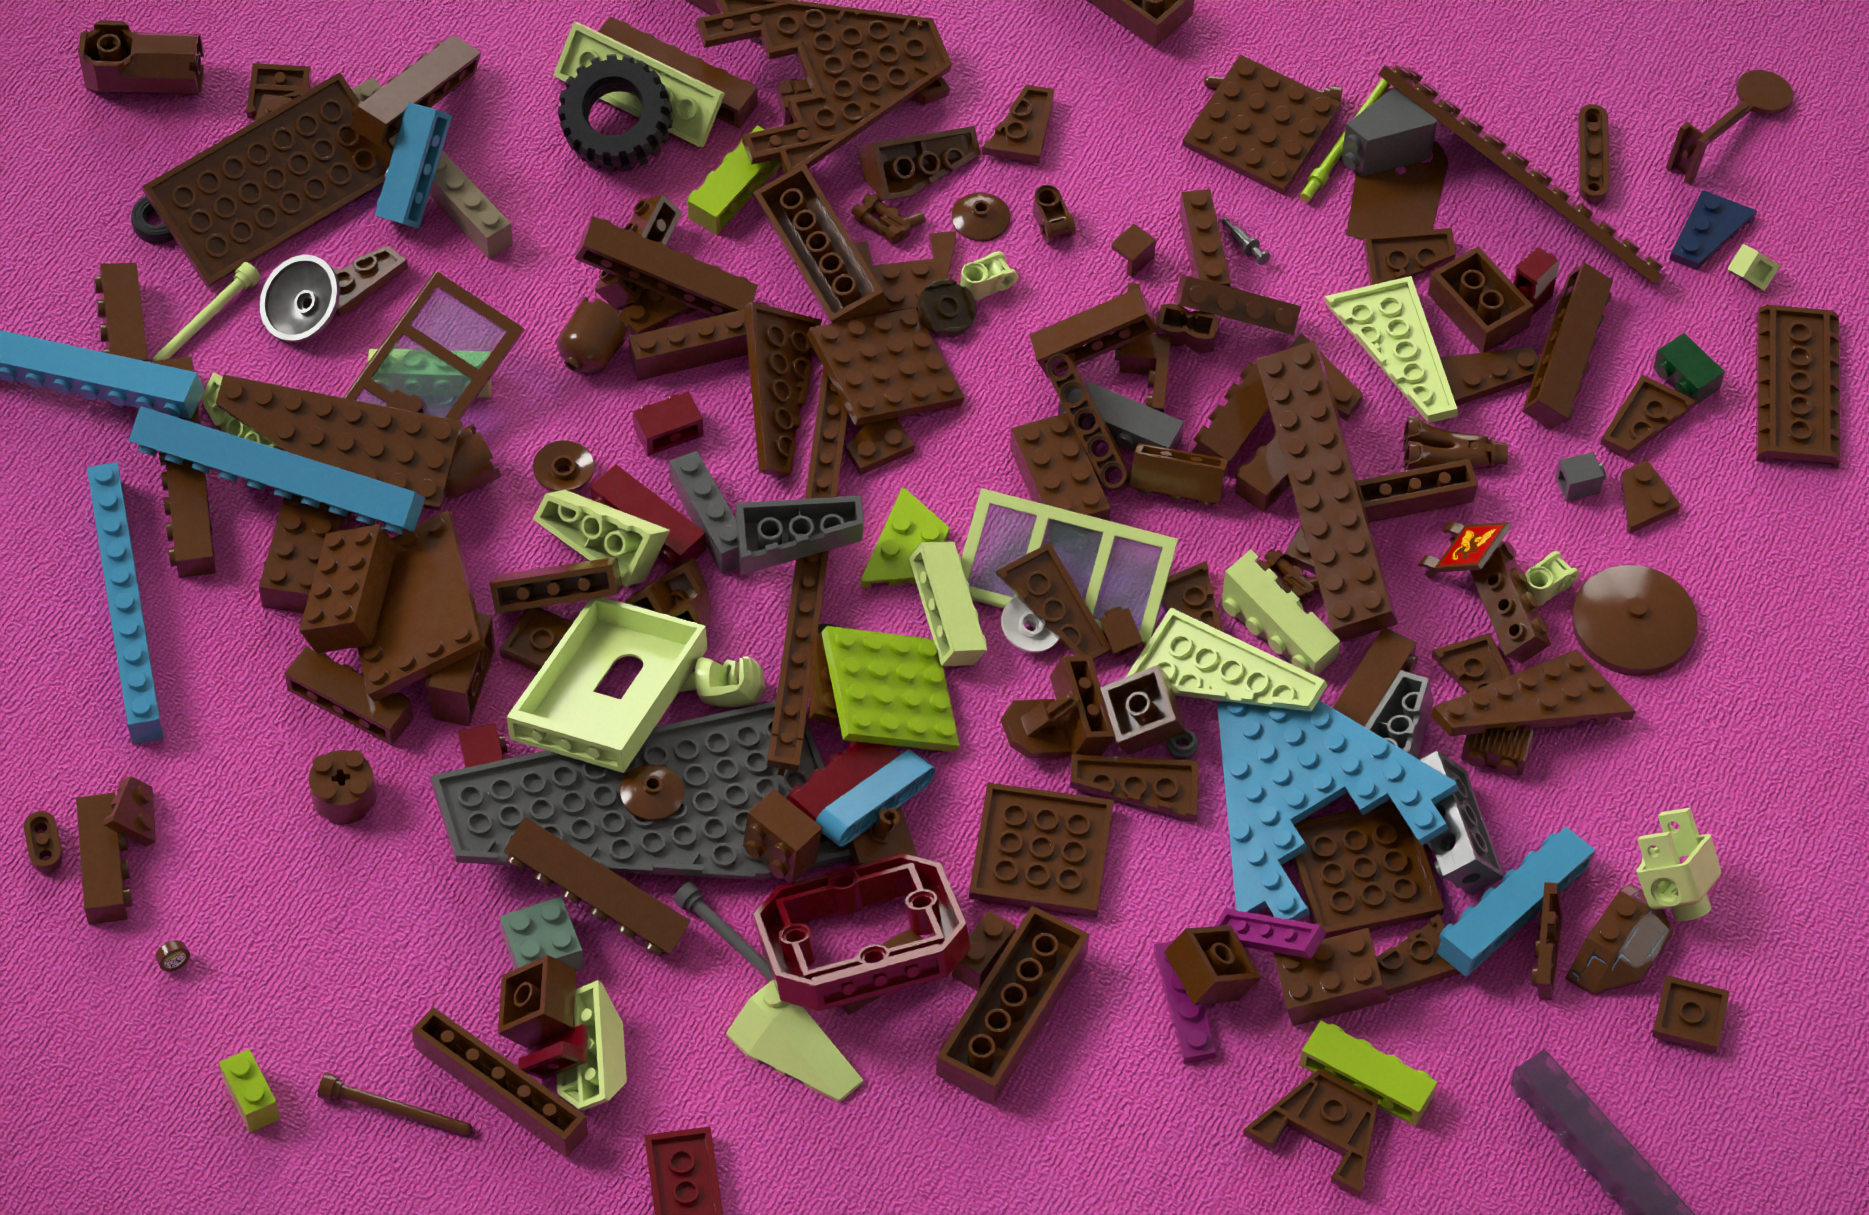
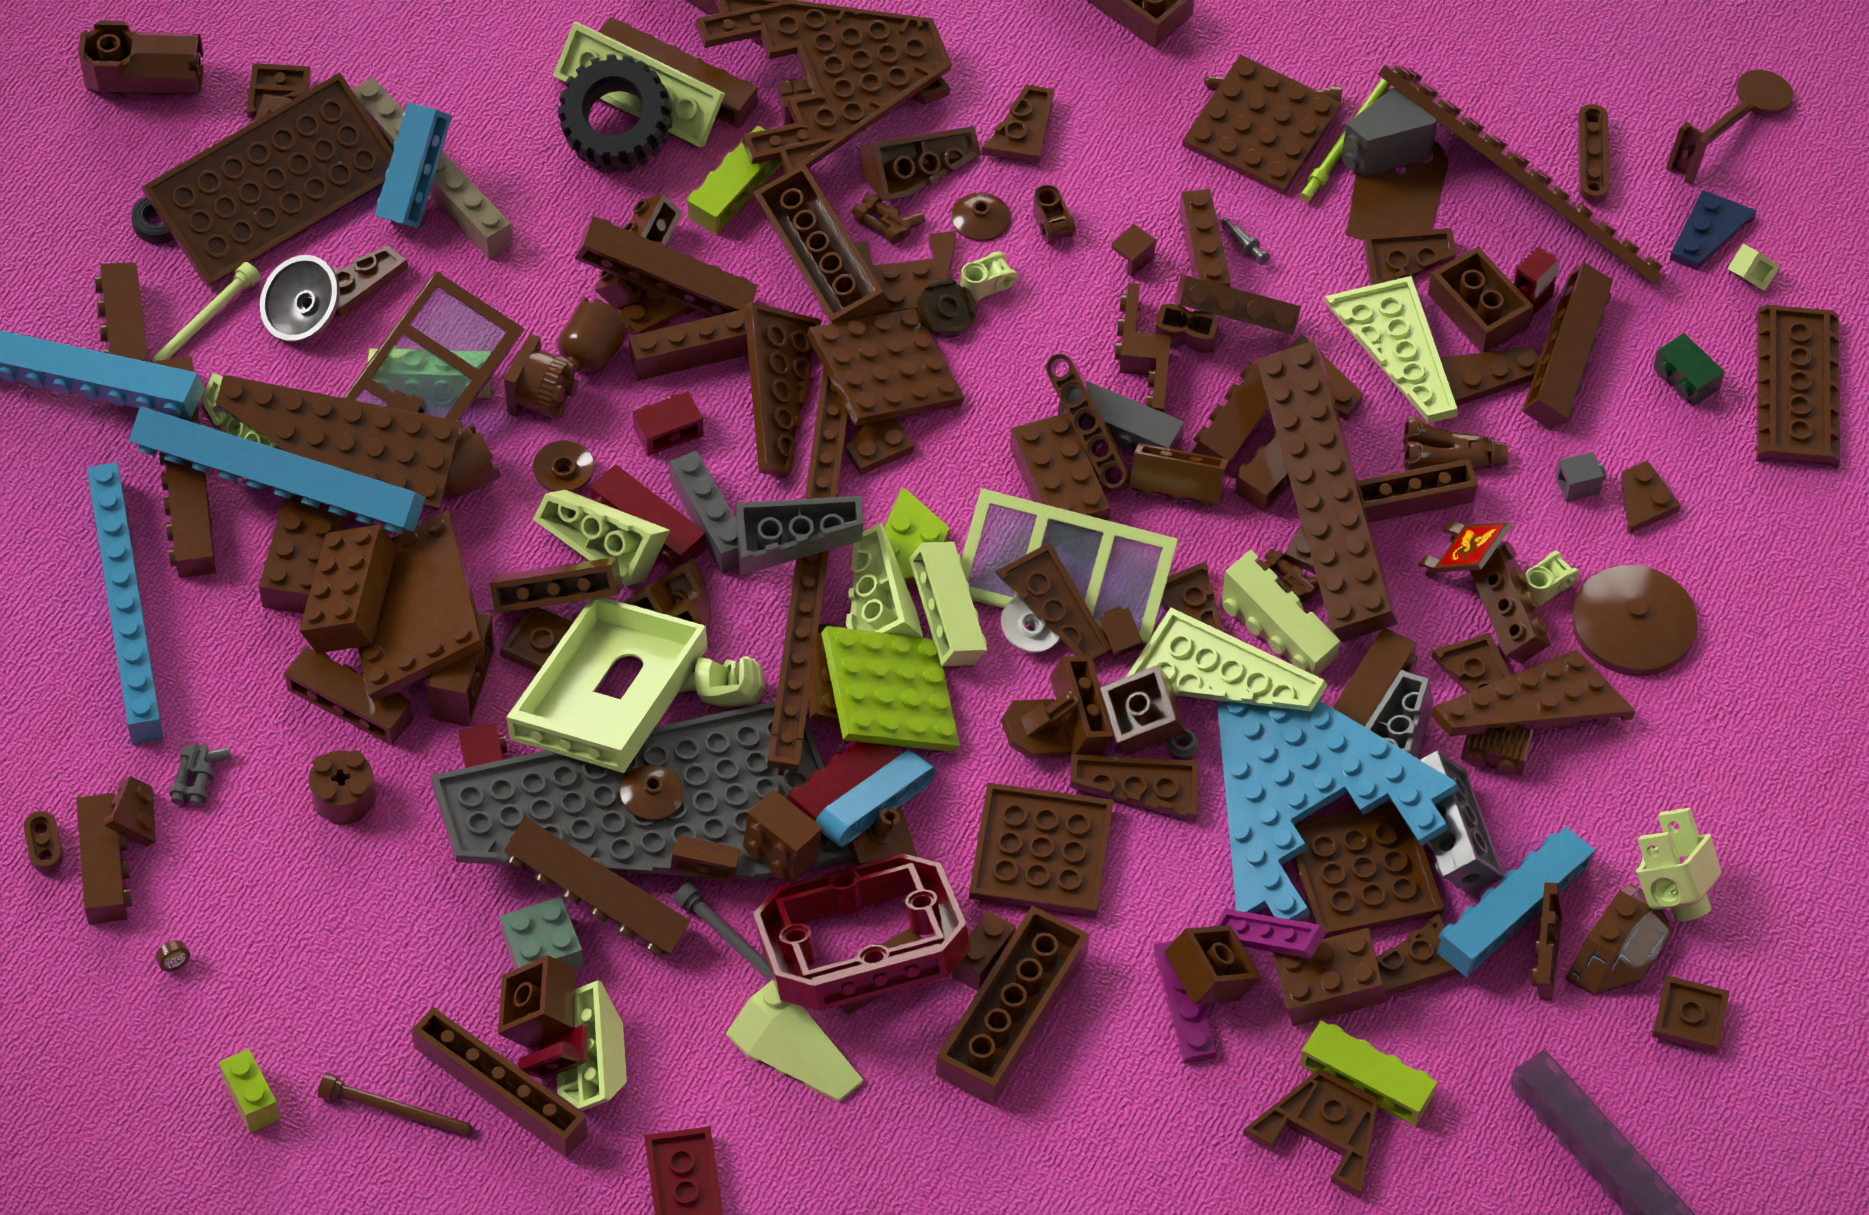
(196, 763): none -> dark grey piece
(421, 83): brick -> none
(539, 381): none -> reddish brown piece
(705, 859): none -> reddish brown panel
(879, 591): none -> yellowish green wedge
(1094, 330): reddish brown brick -> none
(1644, 415): reddish brown wing -> none

